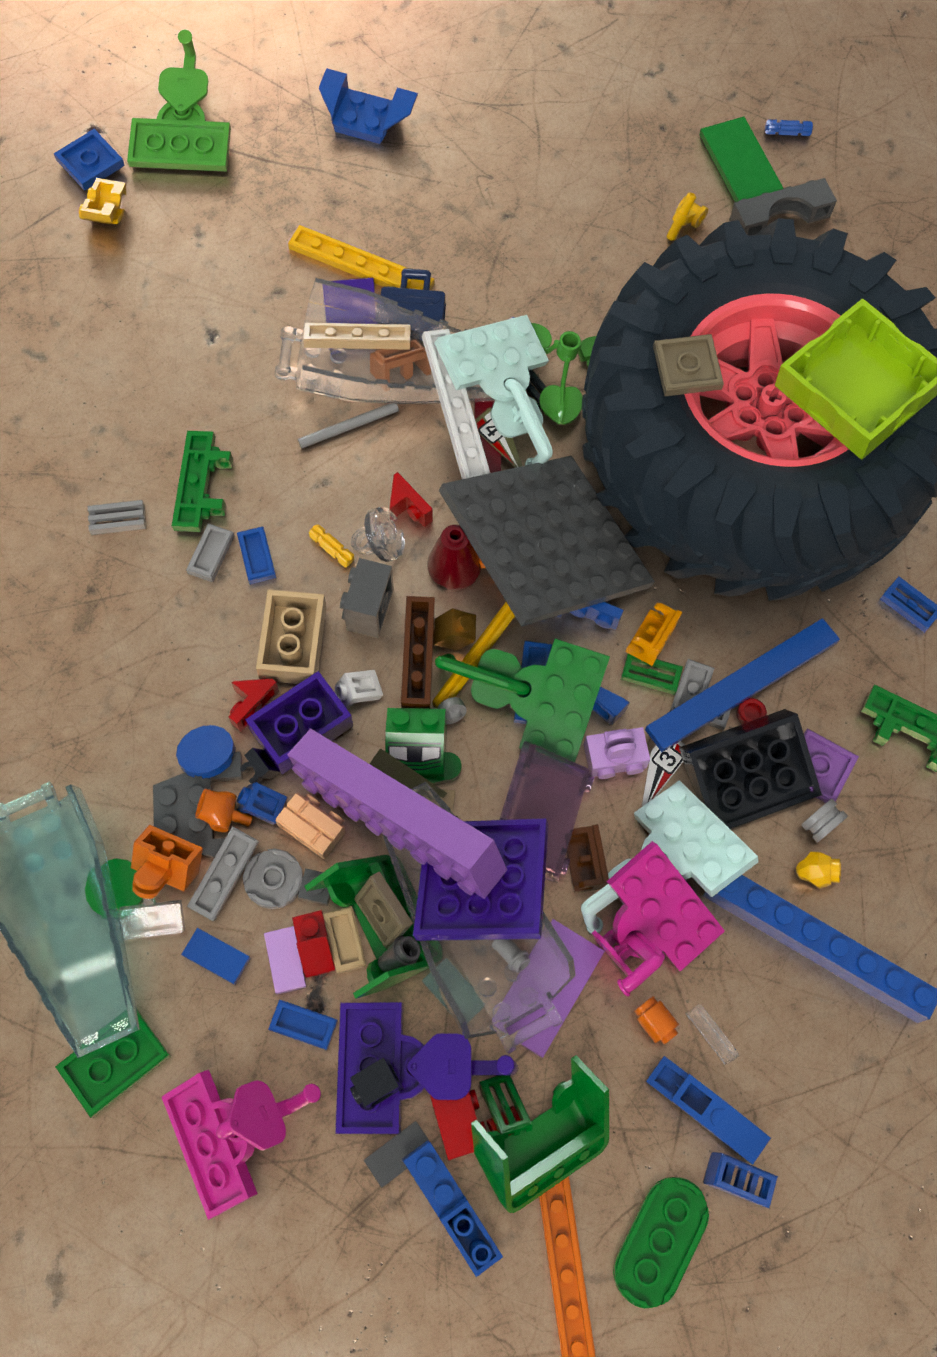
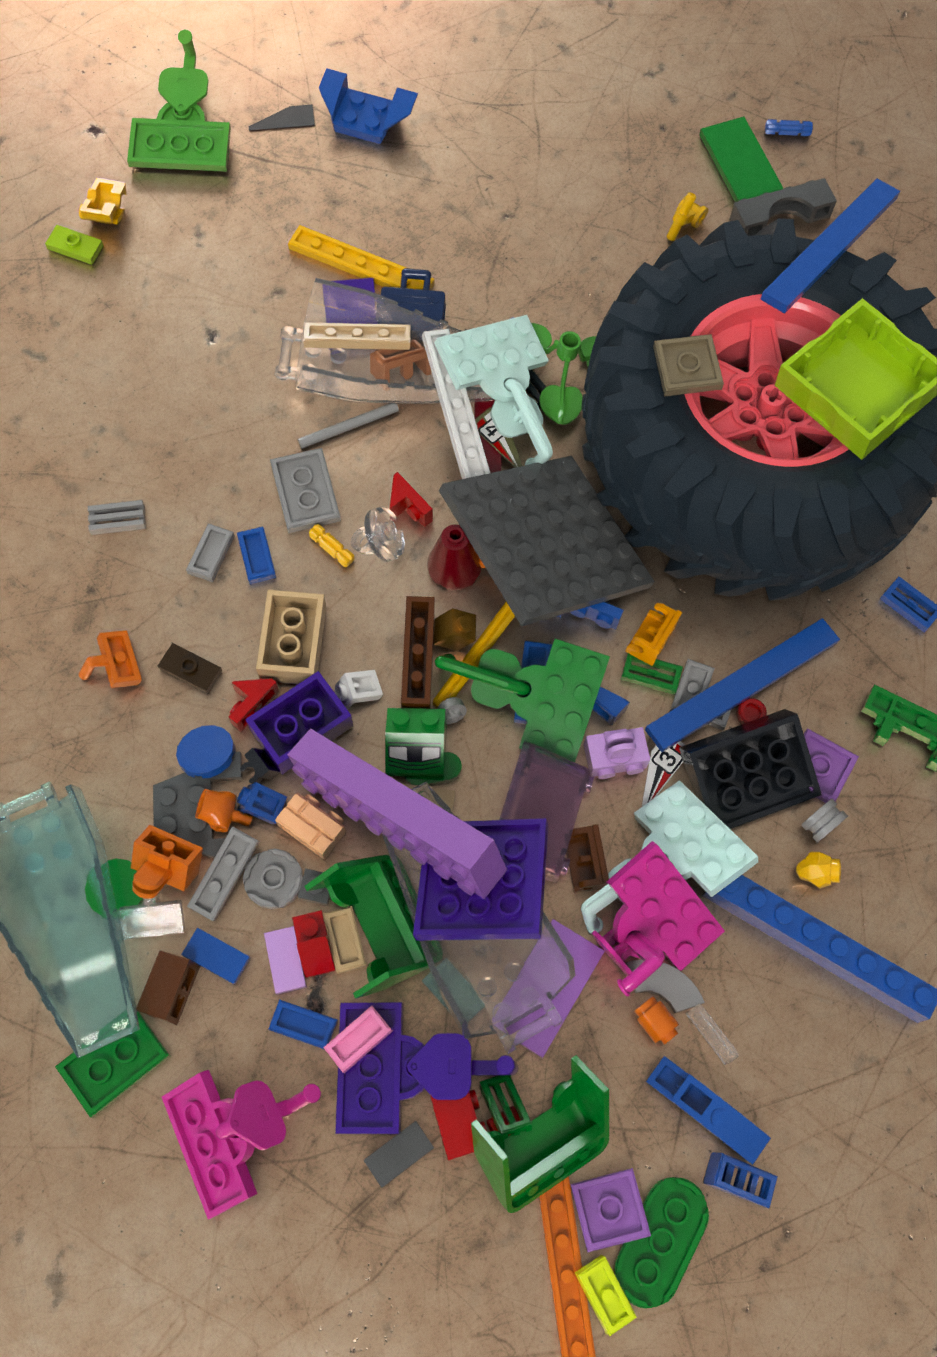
(74, 244): none -> lime plate
(89, 159): blue plate -> none
(116, 657): none -> orange plate
(168, 987): none -> reddish brown hinge
(190, 668): none -> dark brown plate
(192, 499): green hinge -> none
(289, 117): none -> dark grey sticker
(305, 490): none -> light grey tile
(358, 1039): none -> bright pink tile
(367, 597): dark grey brick -> none
(375, 1083): black brick -> none
(383, 910): dark tan tile -> none
(399, 954): flat silver cone -> none
(401, 772): olive sticker -> none
(452, 1208): blue slope -> none
(512, 954): light grey pin -> none
(605, 1295): none -> neon yellow plate
(610, 1210): none -> medium lavender tile
(670, 985): none -> light grey tile
(829, 246): none -> blue tile

